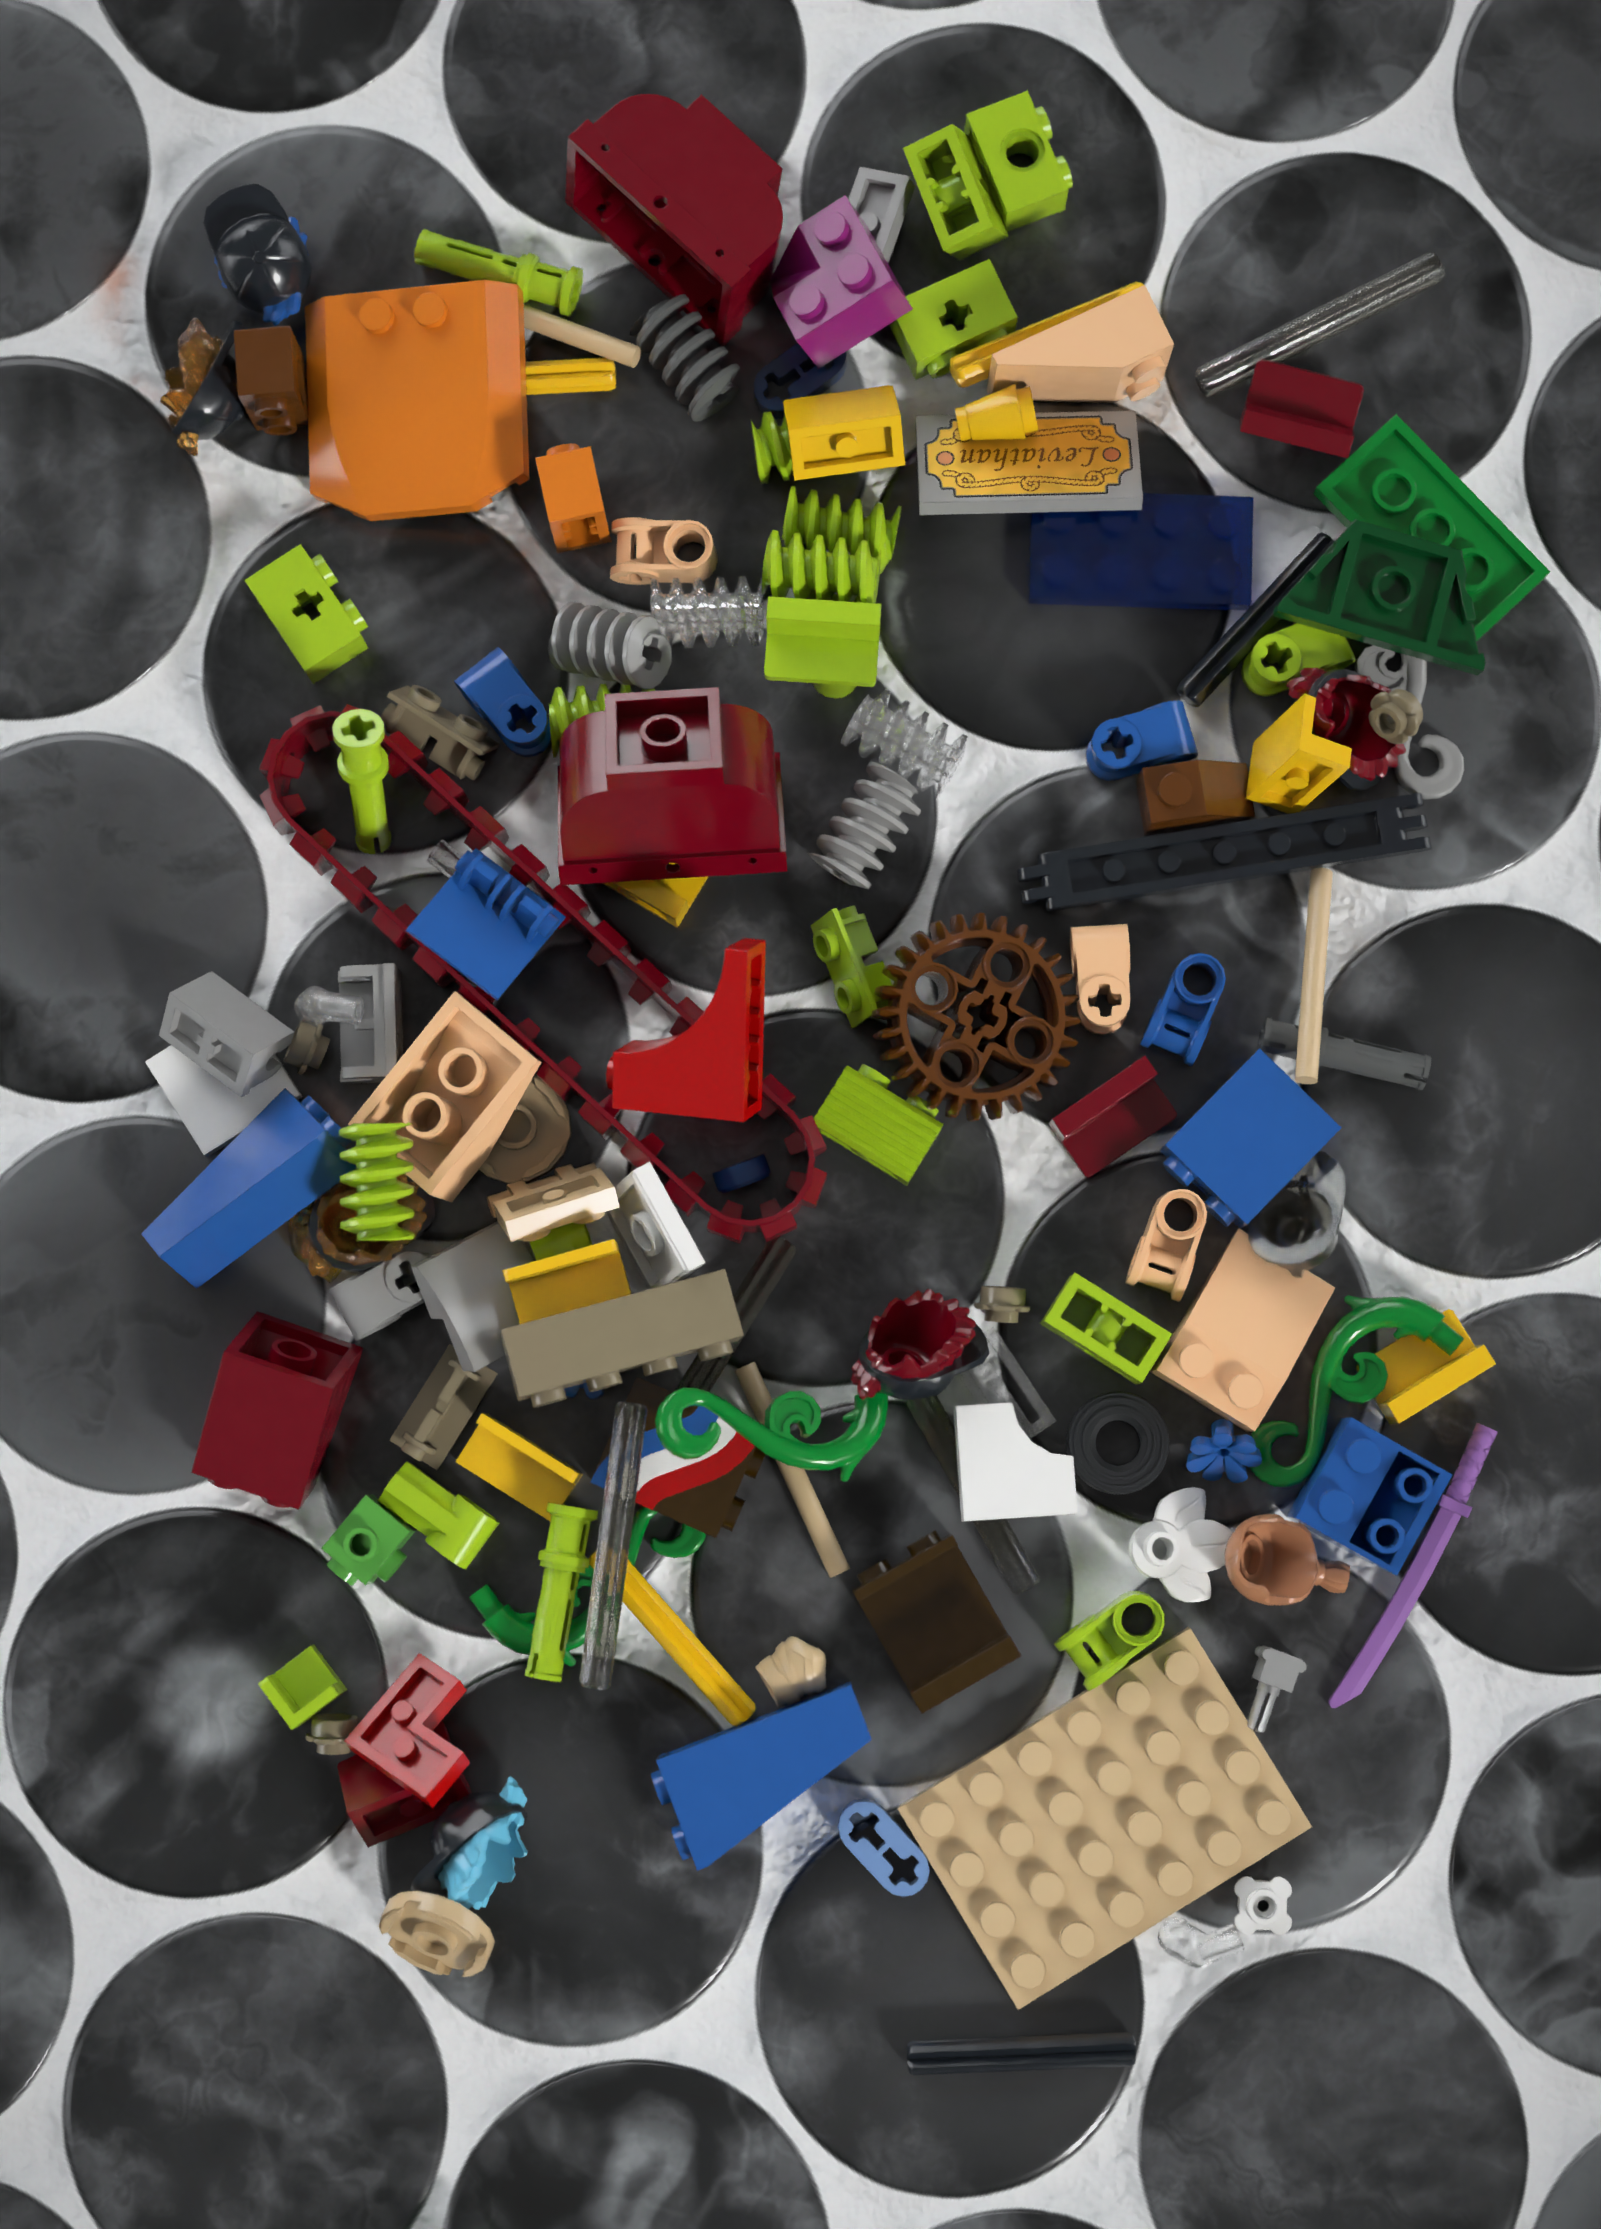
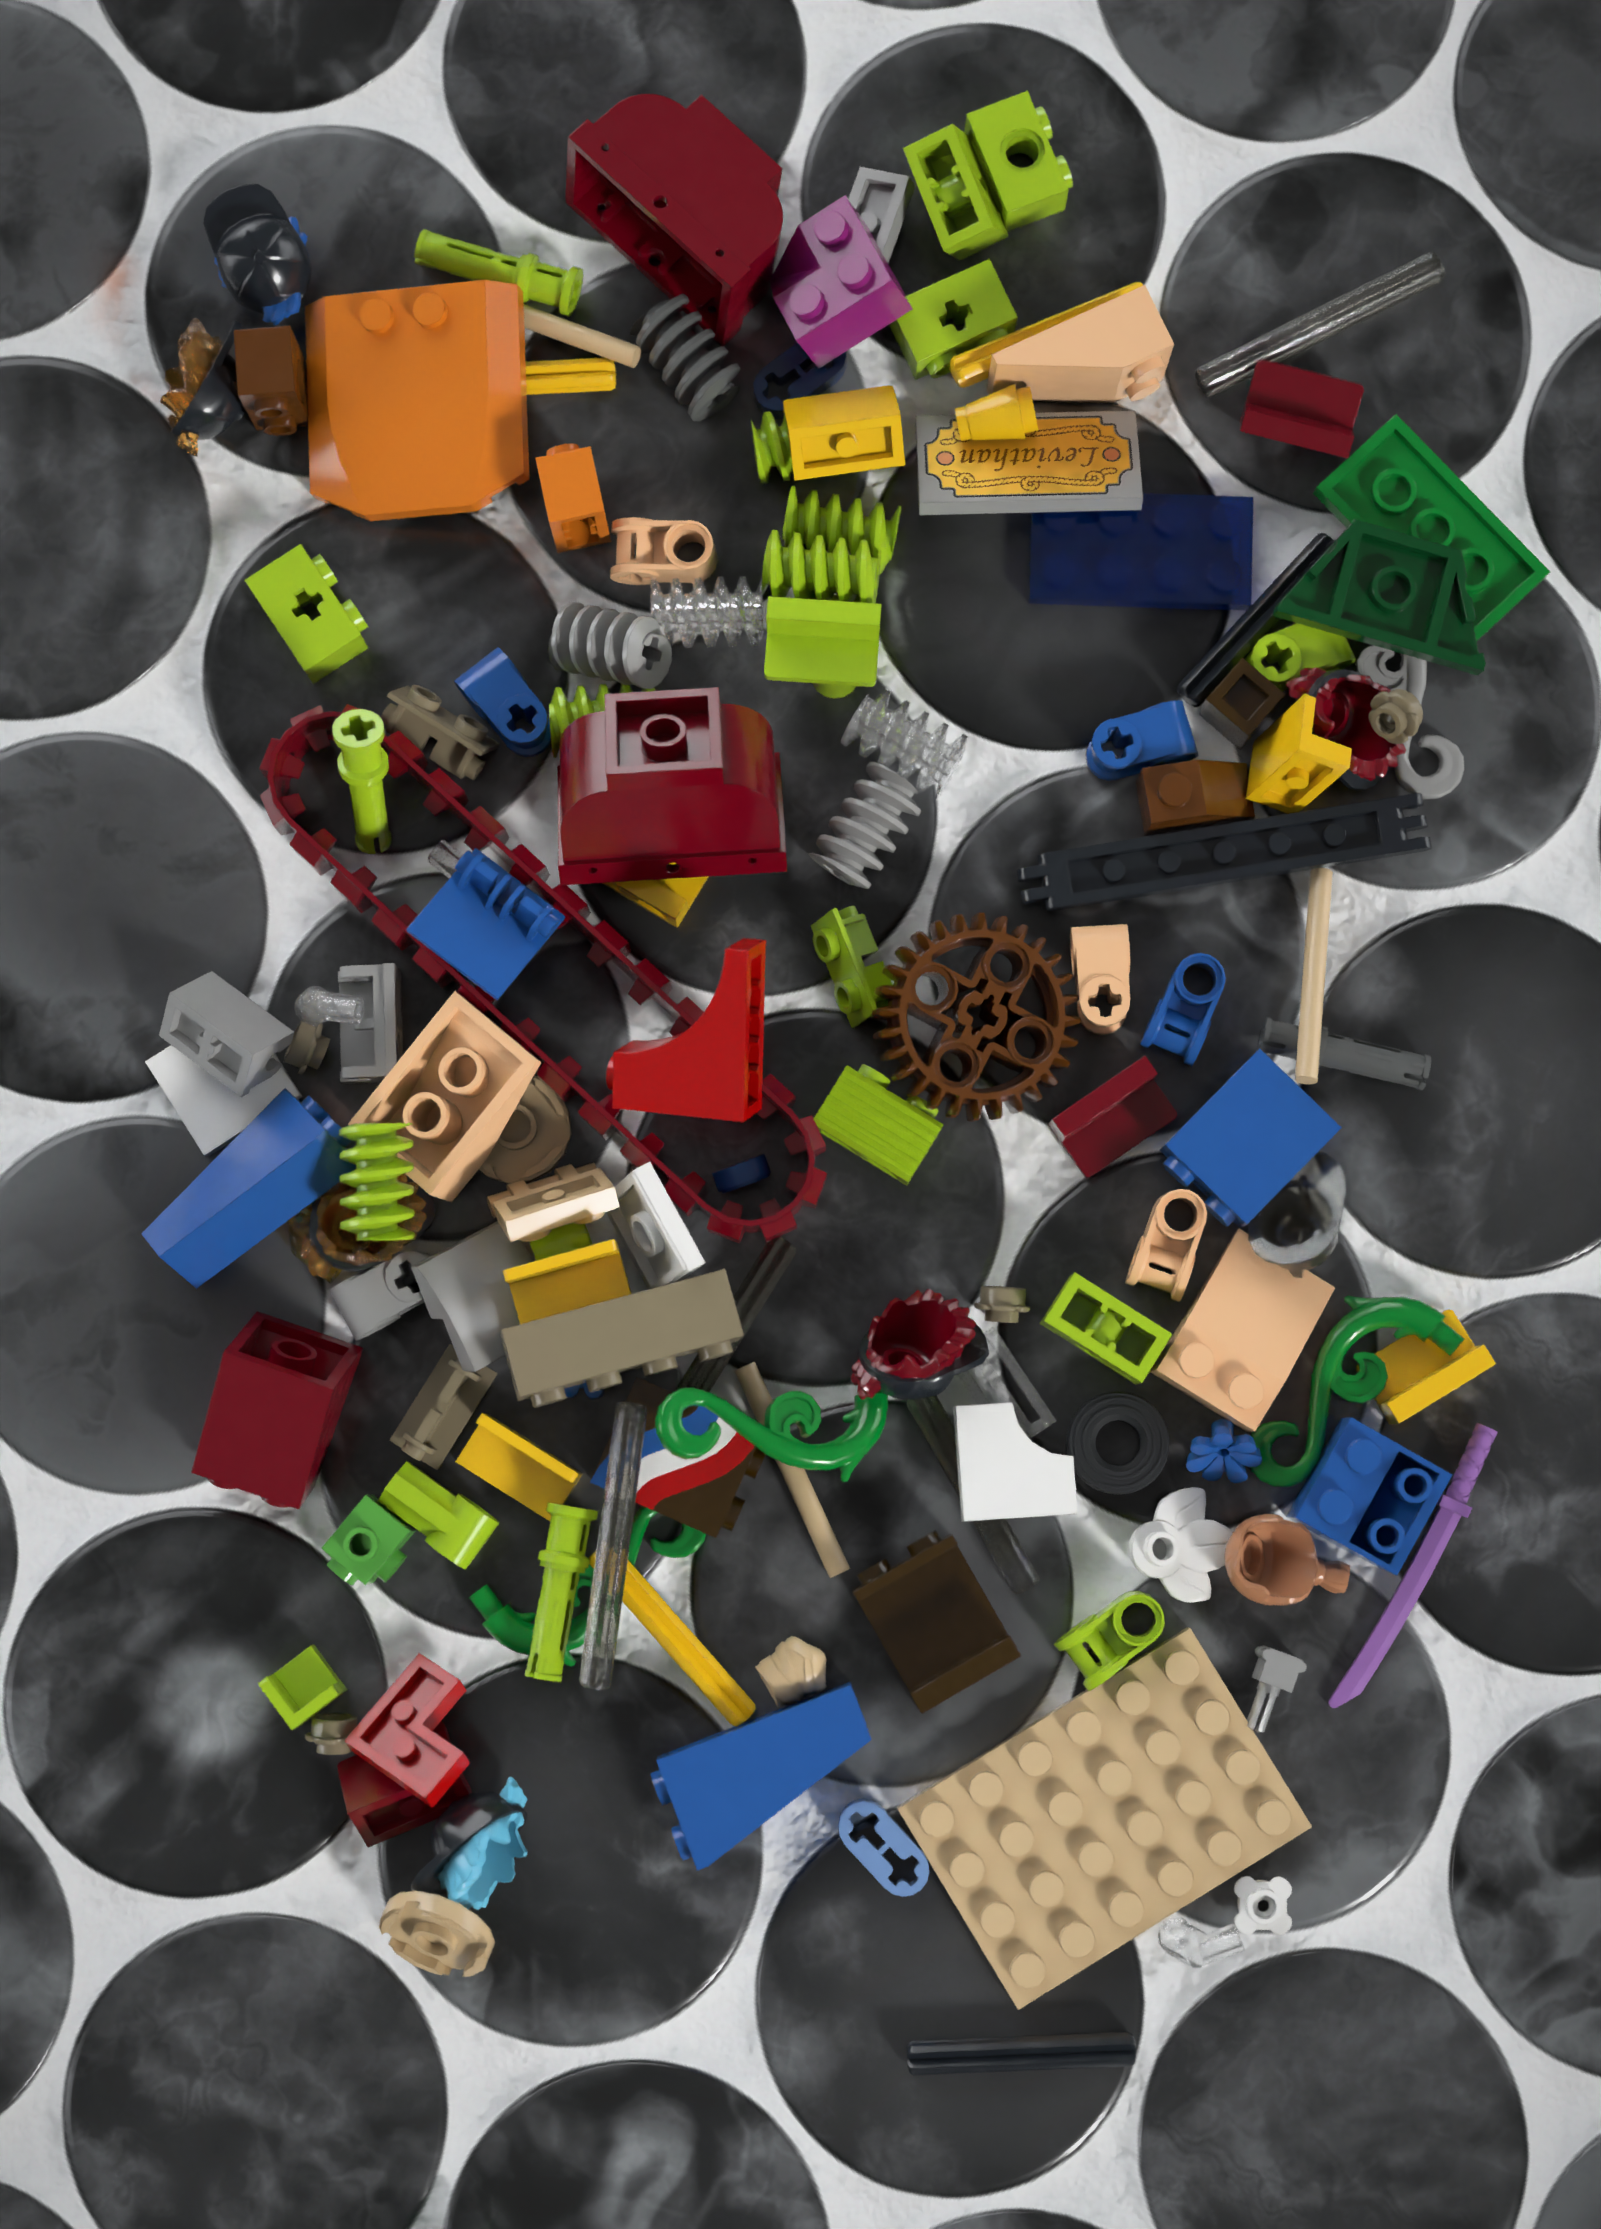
(1241, 704): none -> dark brown panel

